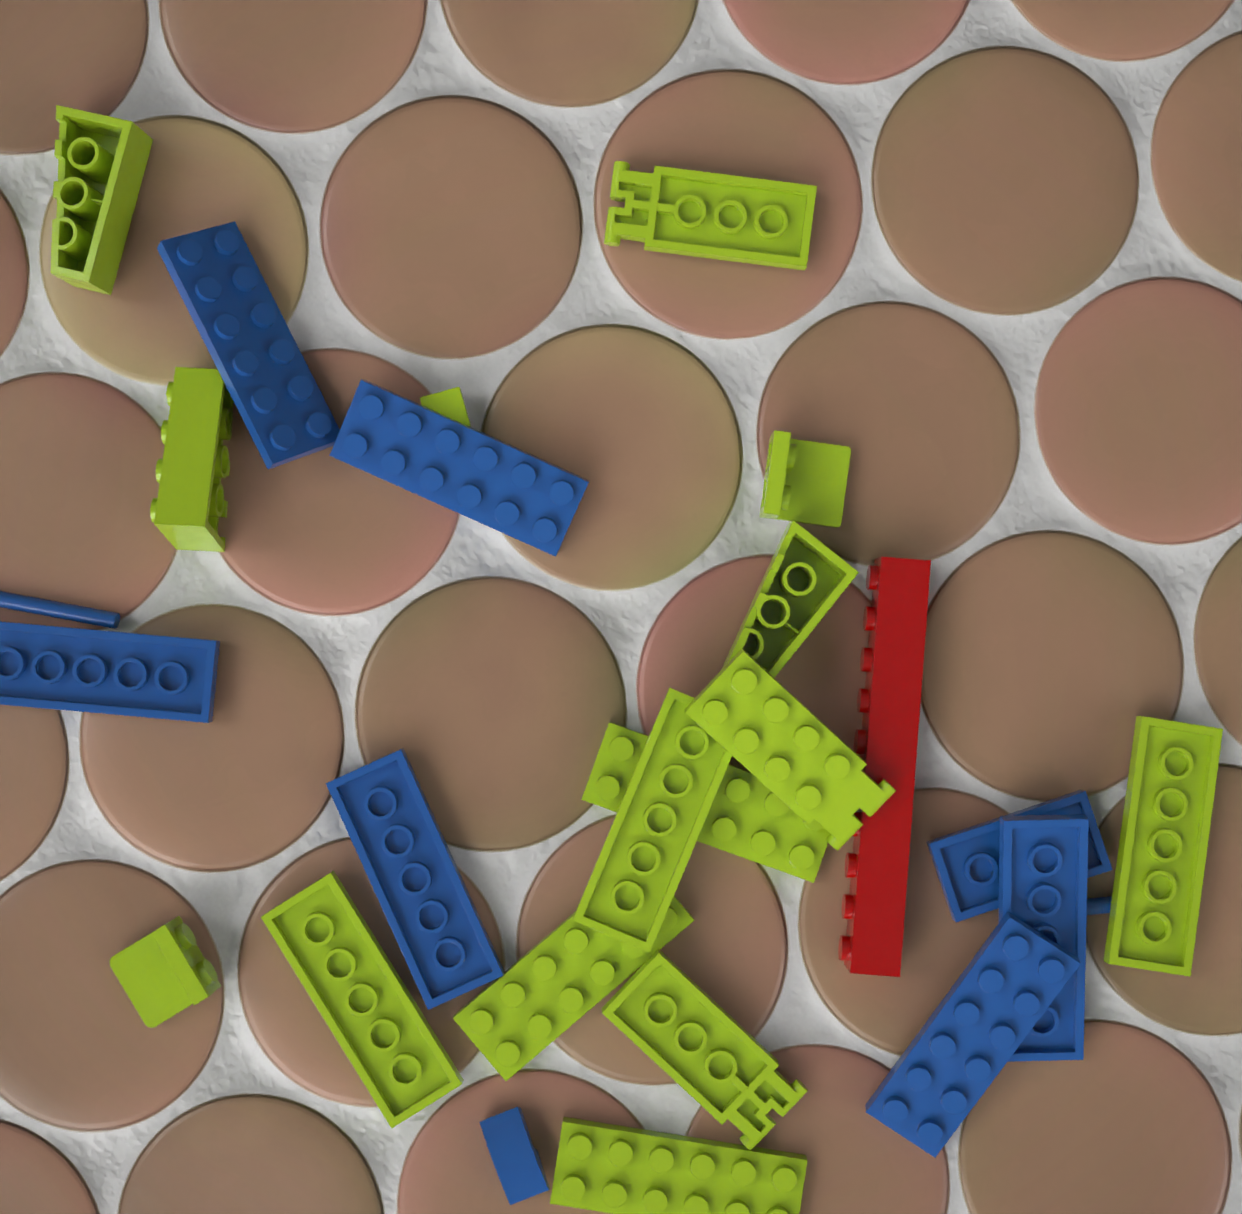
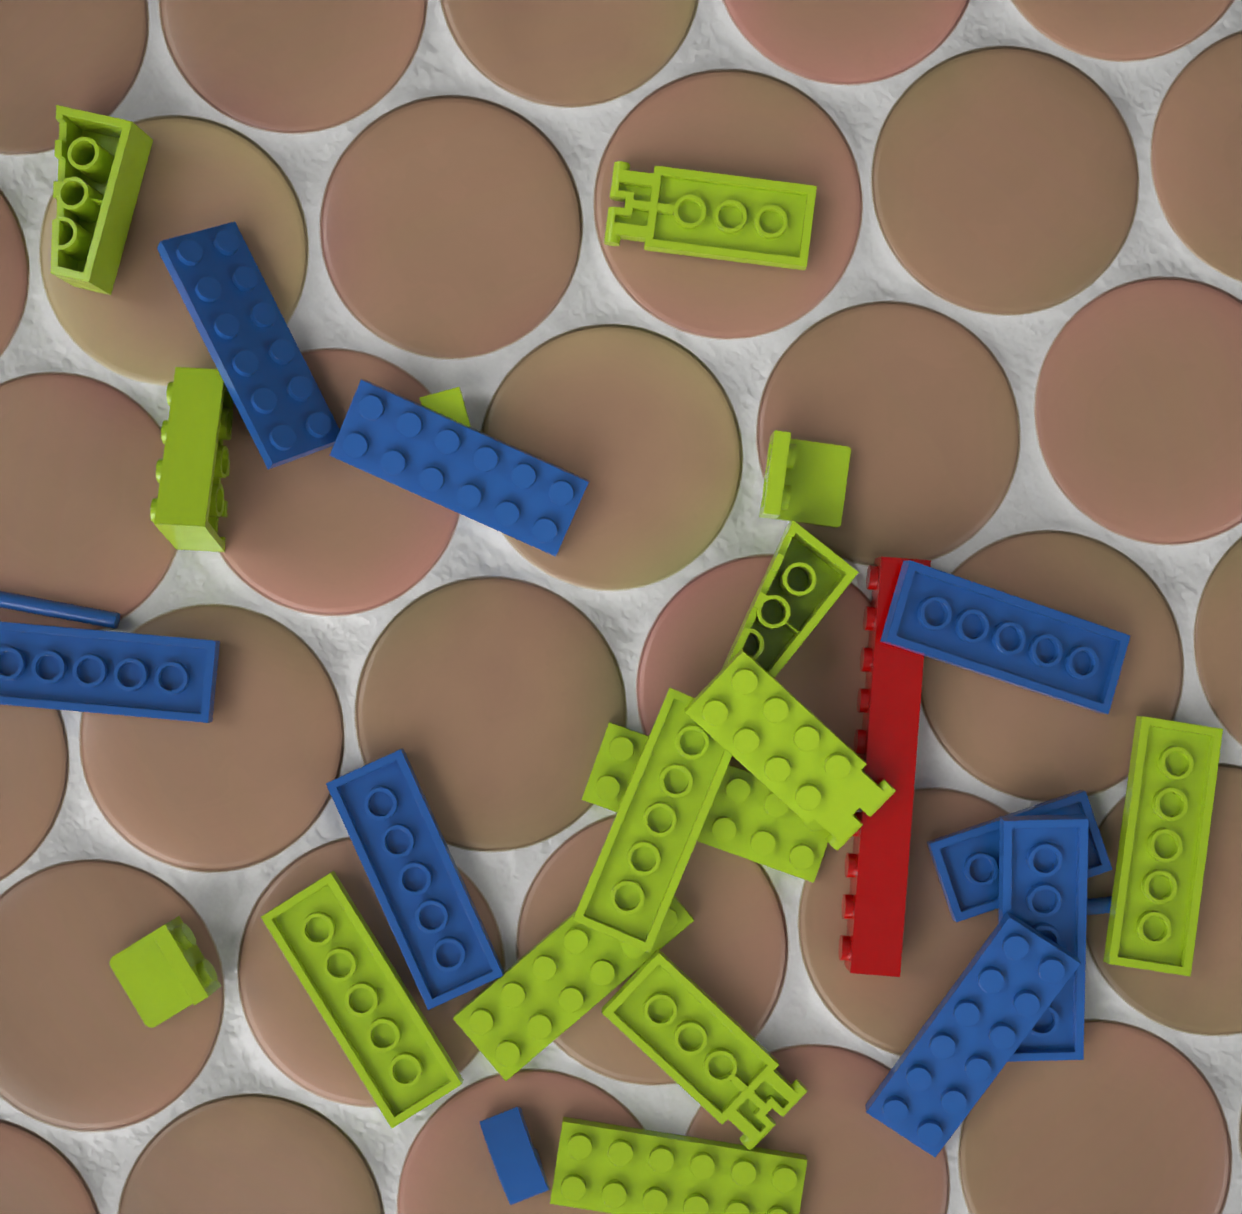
(1005, 637): none -> blue plate

